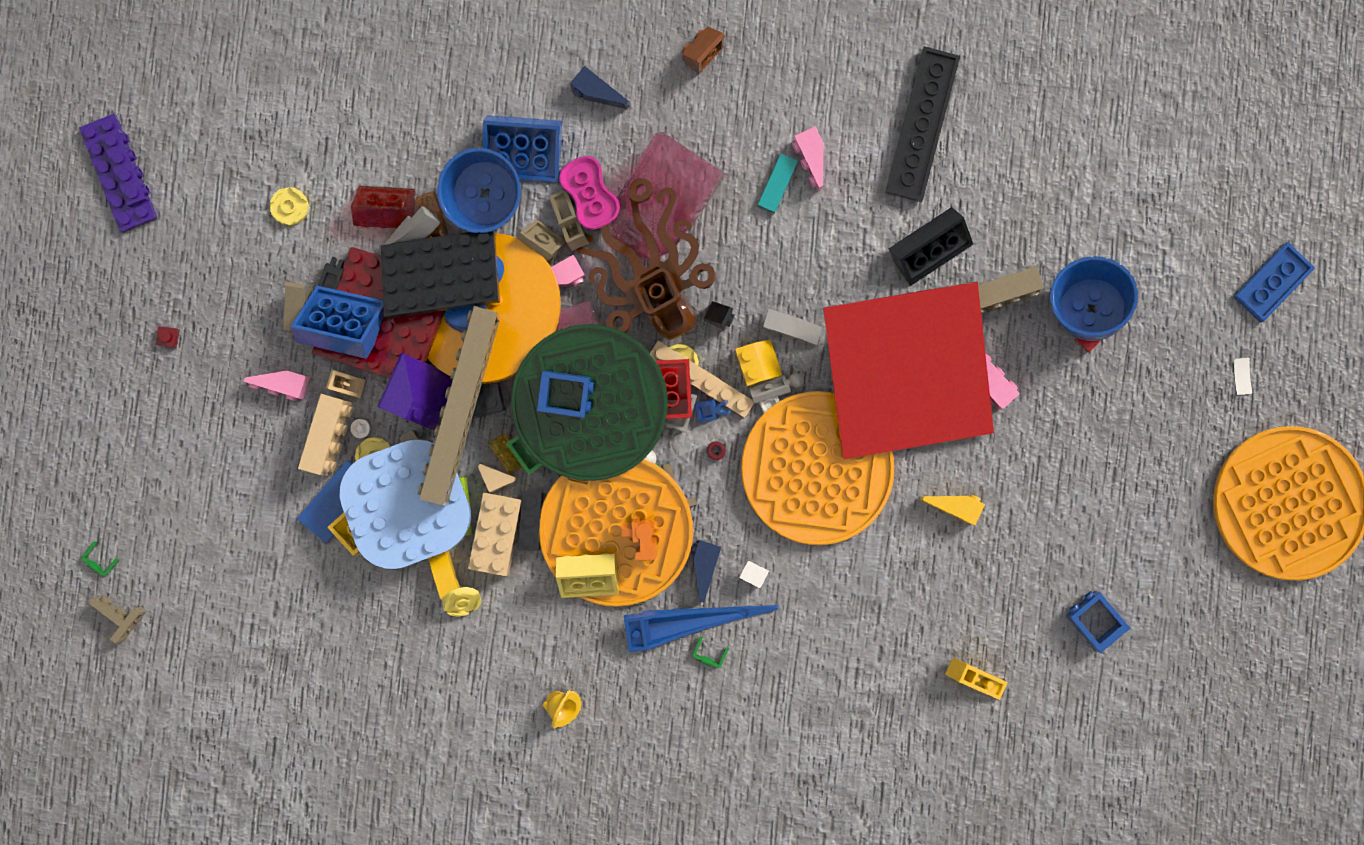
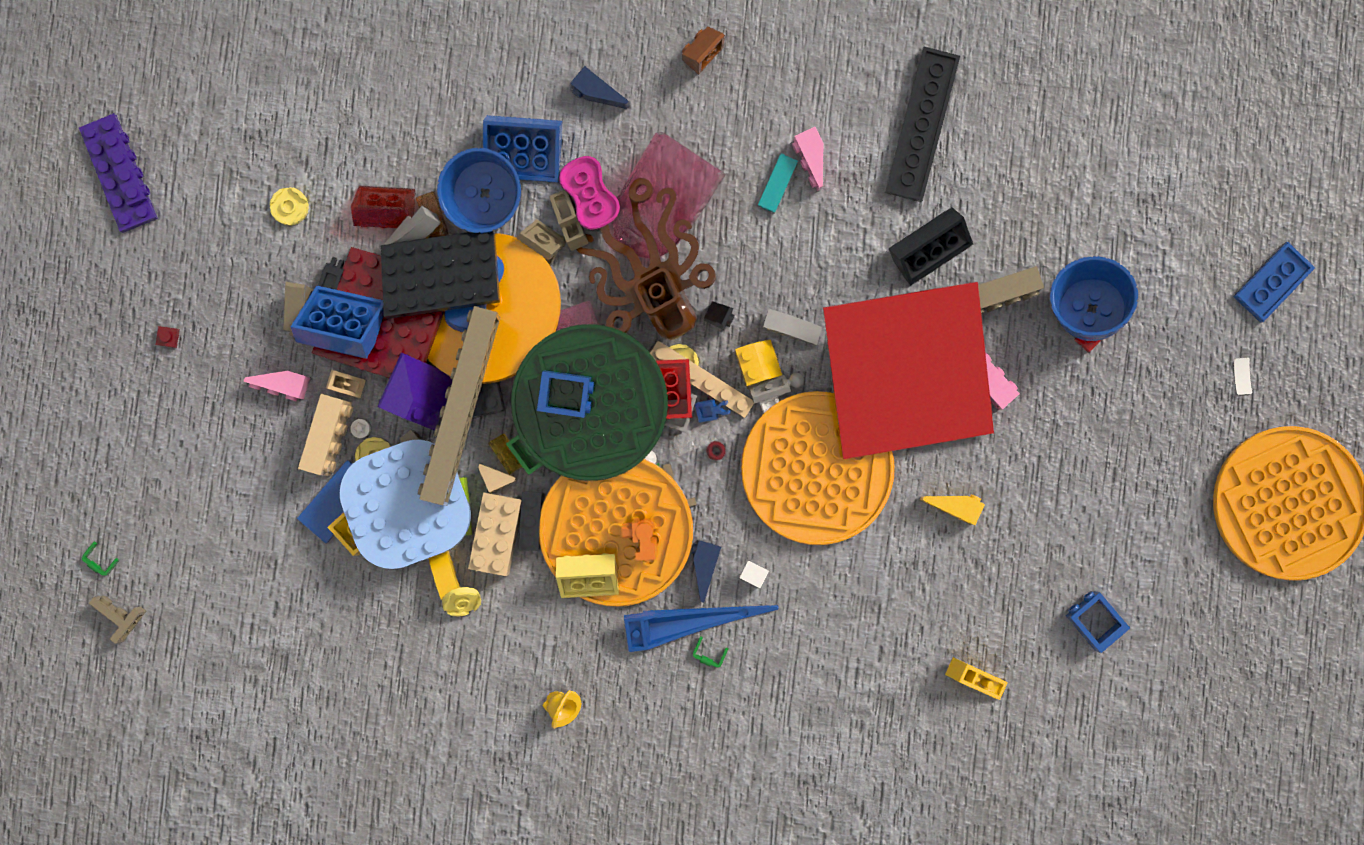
(568, 272): bright pink slope -> none

